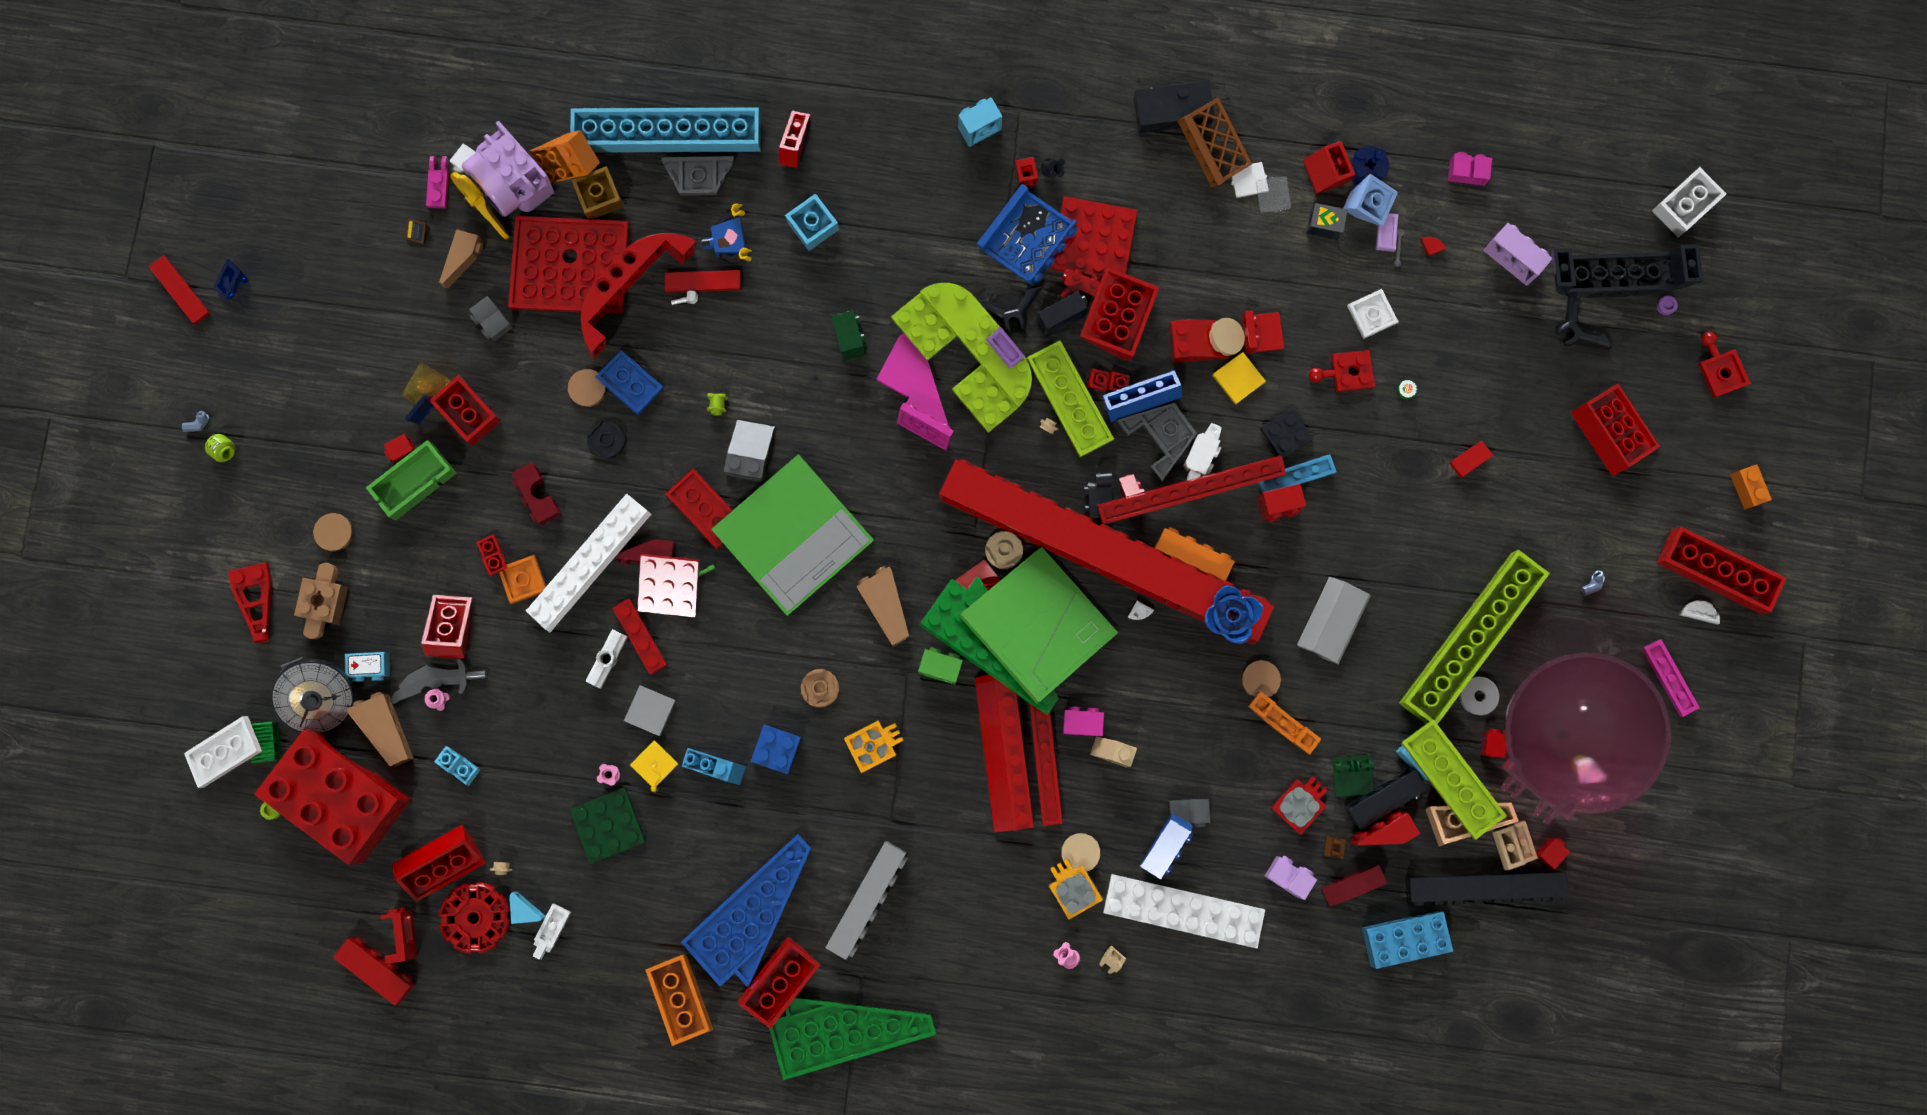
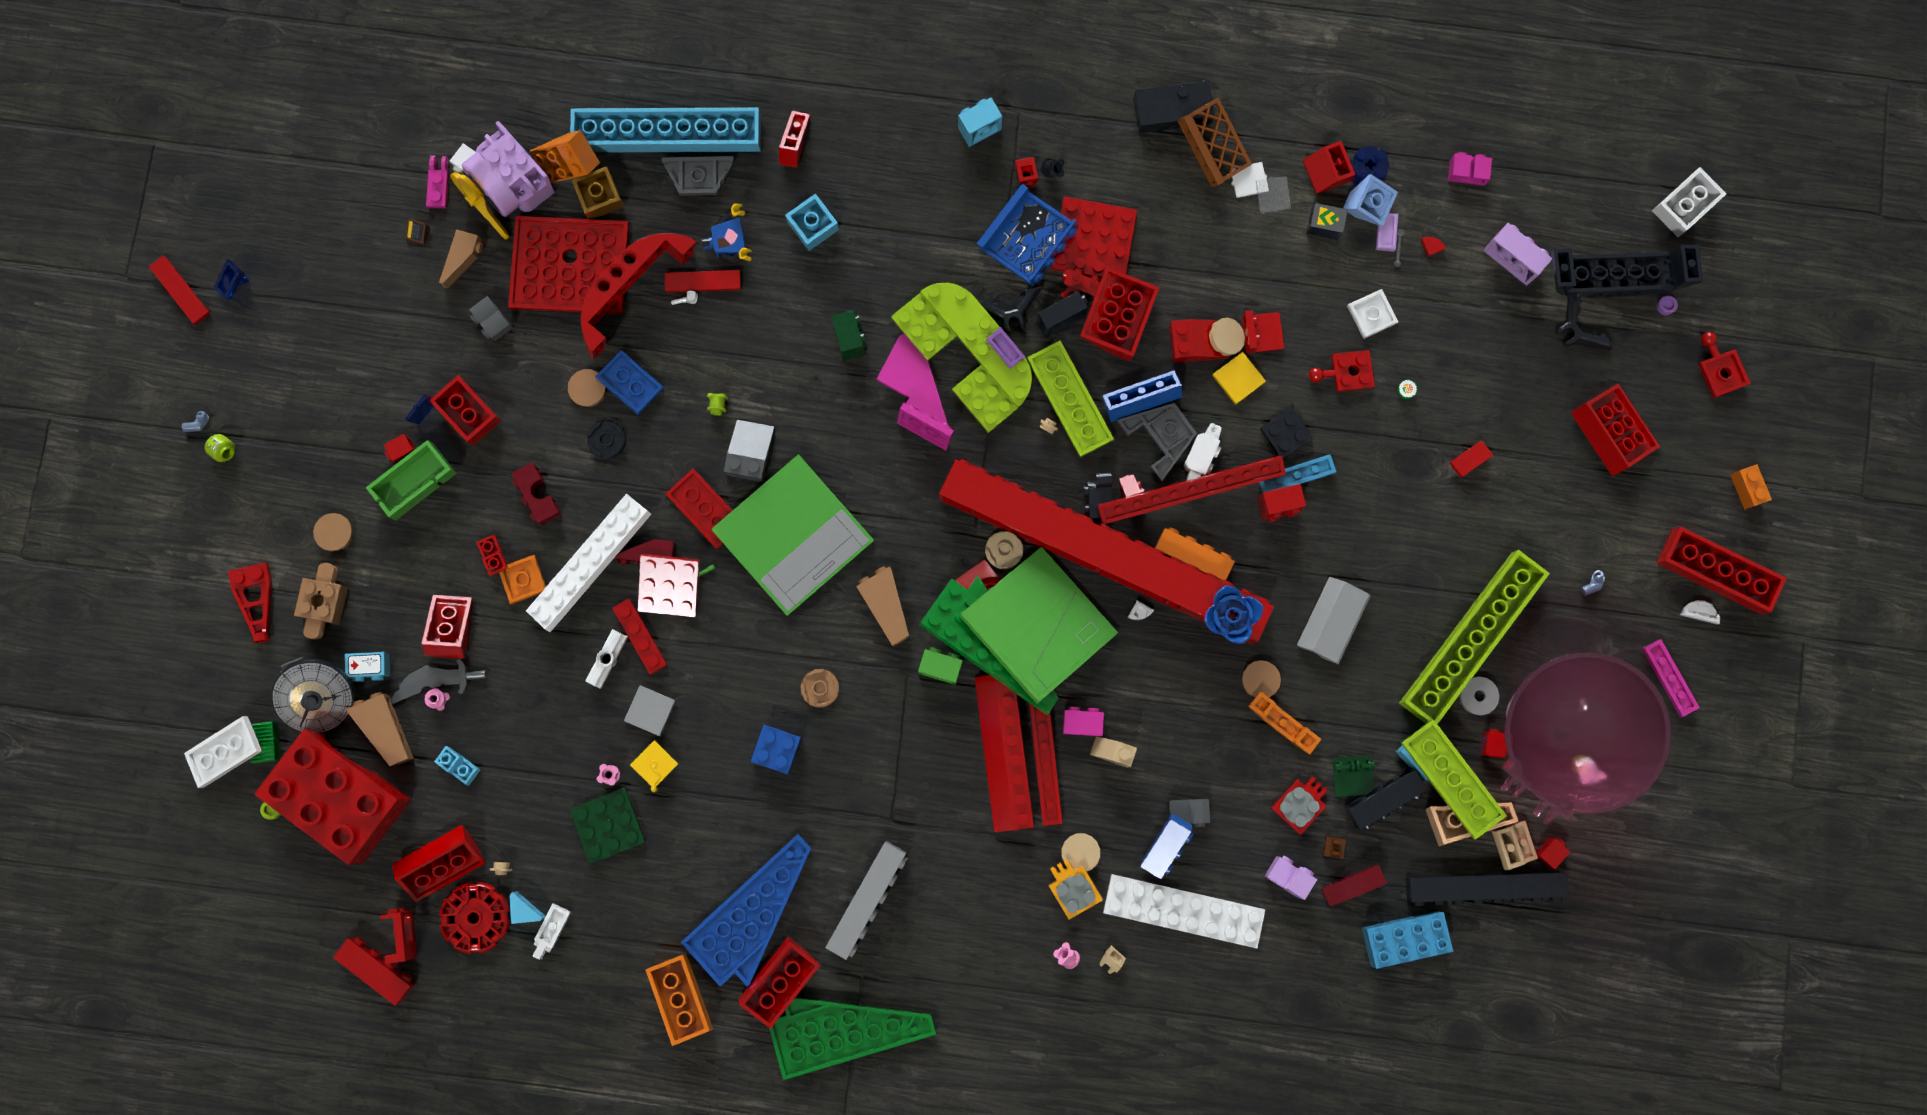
(424, 381): clear yellow slope -> none
(713, 766): dark azure slope -> none
(872, 745): light orange piece -> none
(1107, 381): red slope -> none
(1396, 829): red slope -> none

